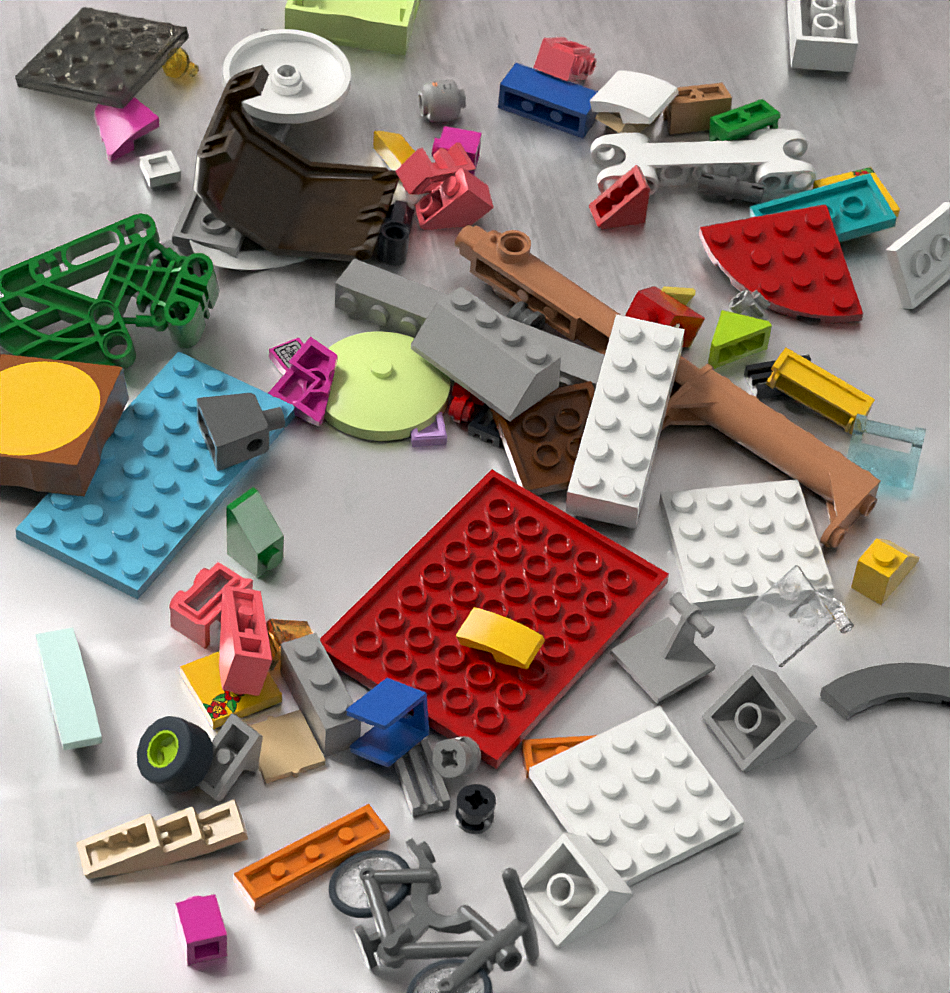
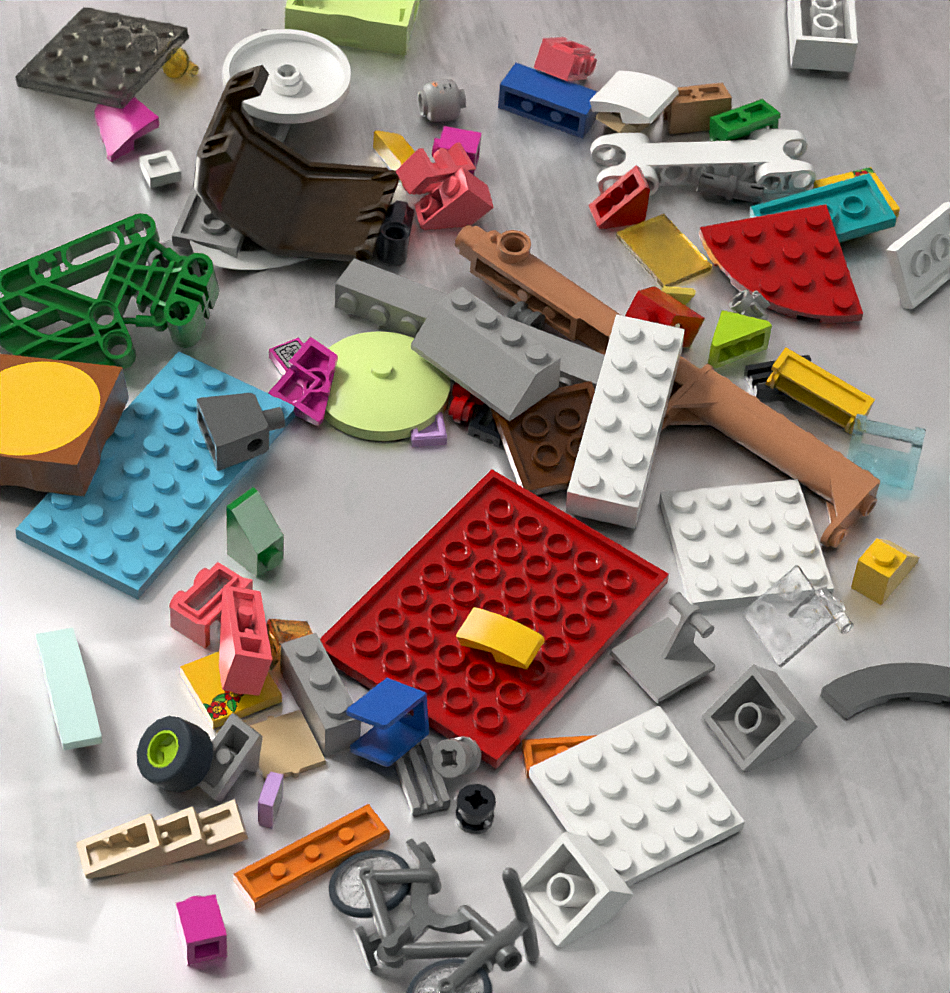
(270, 799): none -> lavender tile
(664, 251): none -> clear yellow piece

